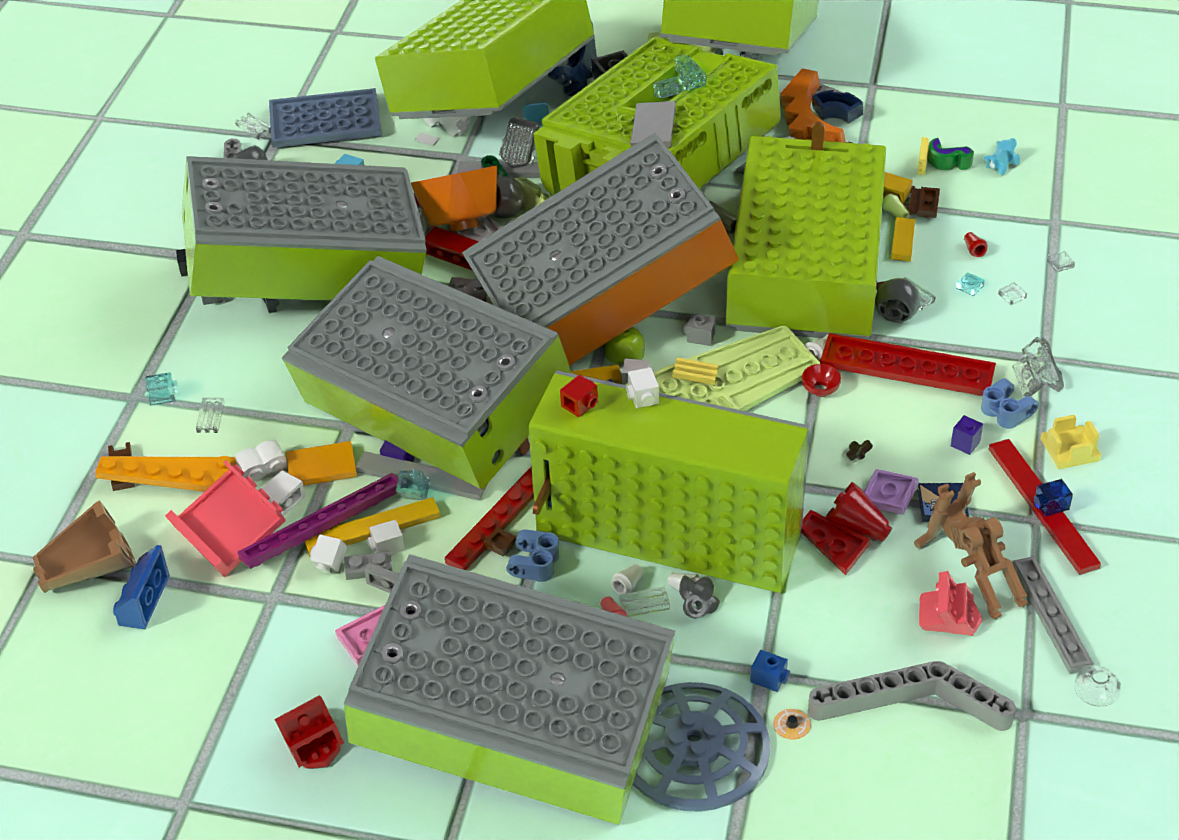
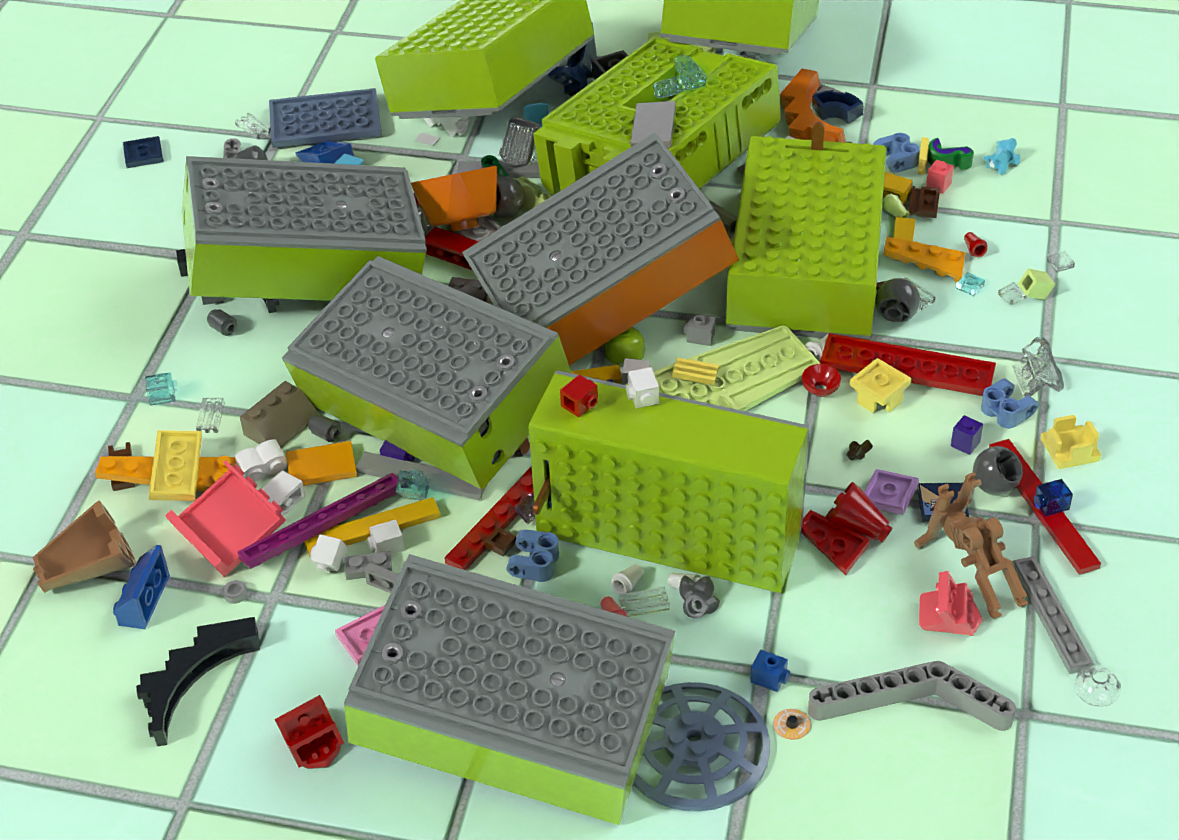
(142, 152): none -> dark blue tile
(175, 465): none -> light yellow tile
(212, 646): none -> black arch
(221, 322): none -> dark grey brick
(235, 591): none -> light grey tile
(278, 415): none -> dark tan slope
(324, 427): none -> dark grey brick
(325, 152): none -> blue slope
(525, 509): none -> plate
(880, 385): none -> light yellow panel
(902, 152): none -> medium blue piece
(937, 258): none -> light orange wing
(940, 176): none -> coral brick
(998, 470): none -> dark grey wheel
(1036, 284): none -> yellowish green brick

